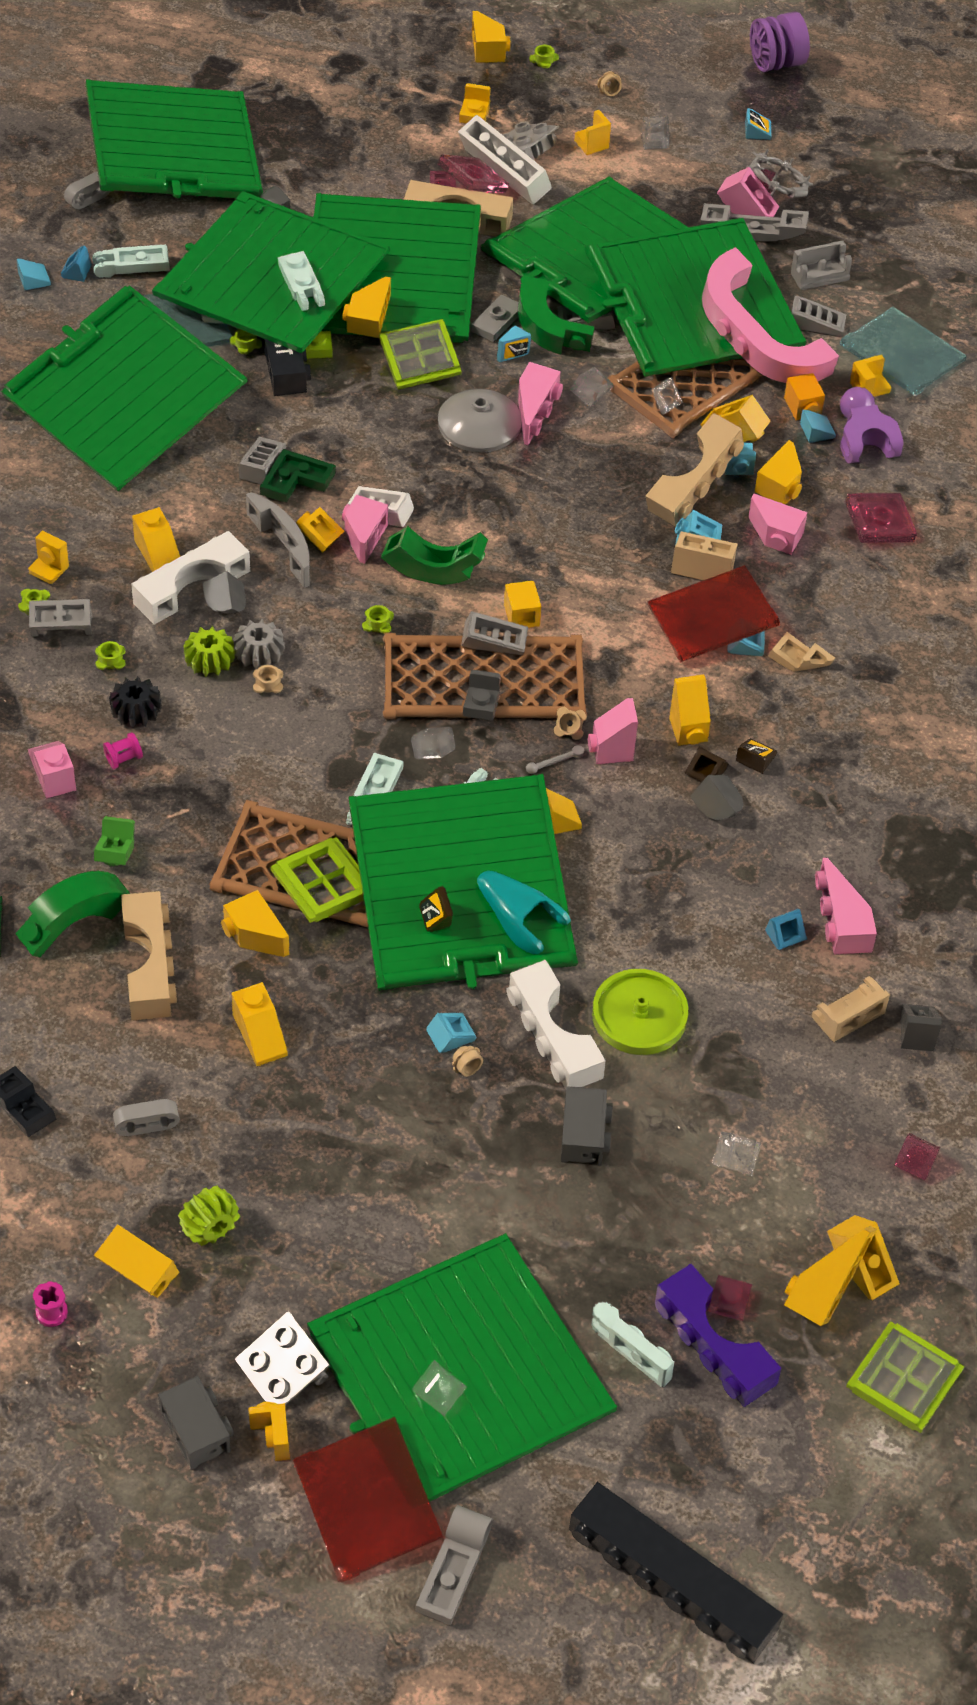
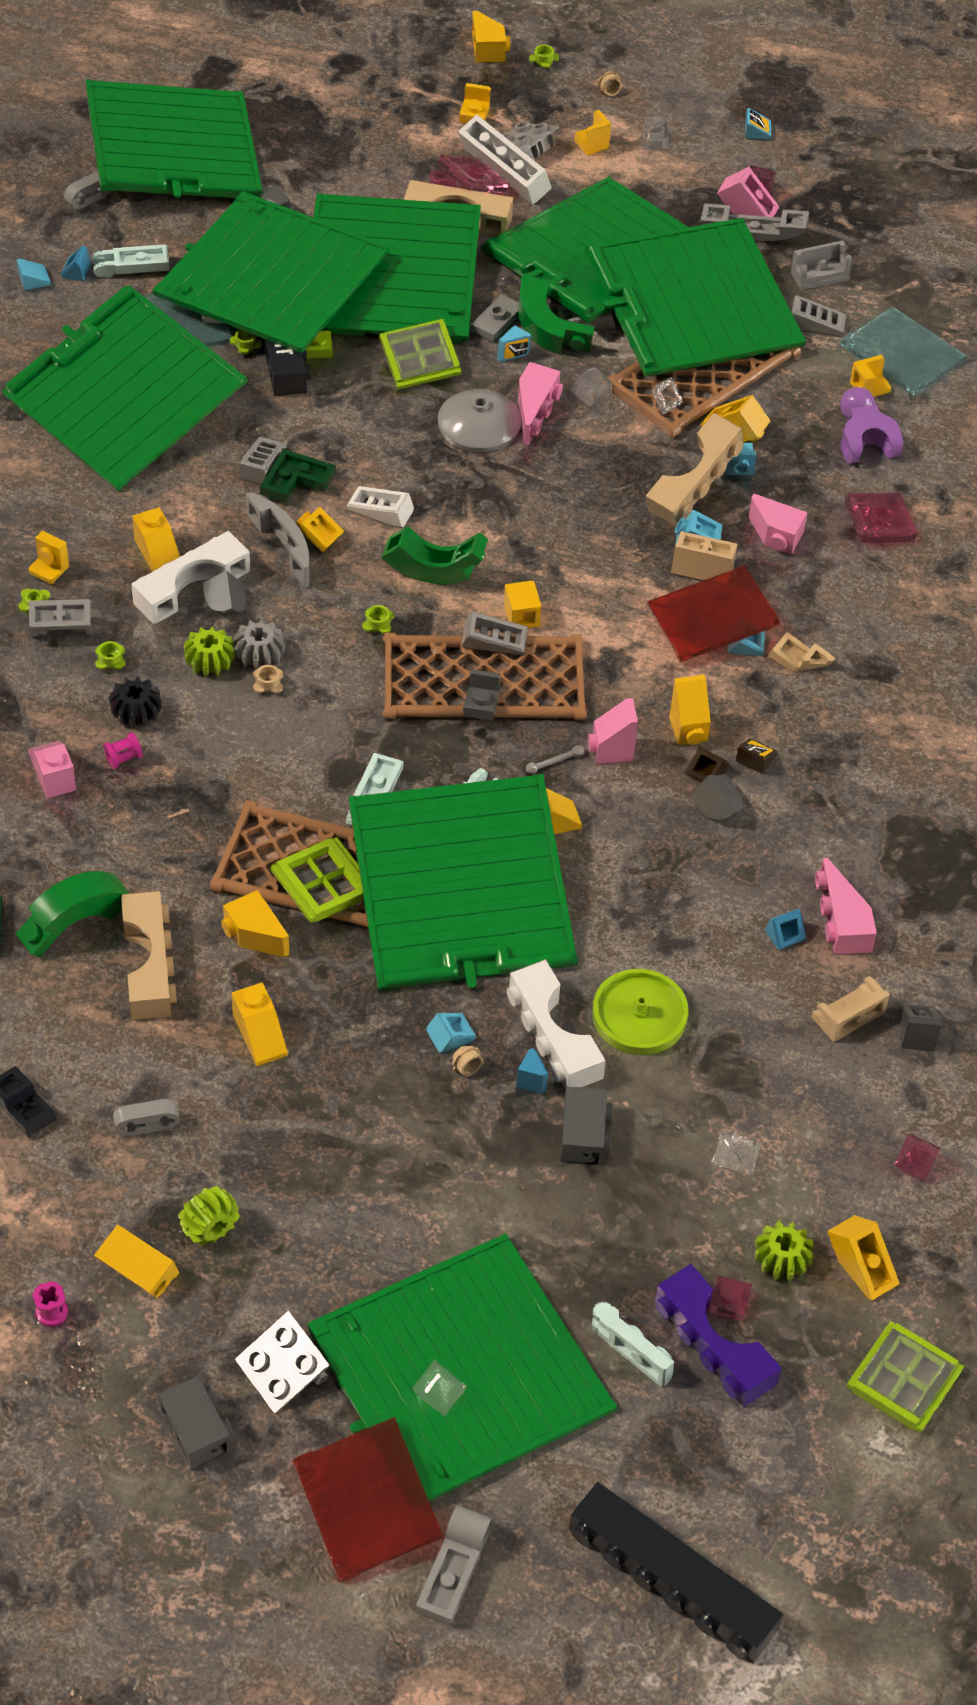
(116, 841): bright green bracket -> none
(272, 1419): yellow bracket -> none
(301, 279): light aqua hinge -> none
(364, 525): bright pink slope -> none
(368, 308): yellow slope -> none
(433, 743): clear slope -> none
(436, 910): slope -> none
(512, 903): teal animal -> none
(532, 1073): none -> dark azure slope
(565, 715): tan plate -> none
(748, 336): bright pink arch -> none
(779, 41): medium lavender wheel -> none
(780, 476): yellow slope -> none
(792, 192): light grey piece -> none
(796, 1252): none -> lime gear
(804, 393): light orange brick -> none
(816, 426): medium azure slope -> none
(824, 1283): yellow slope -> none

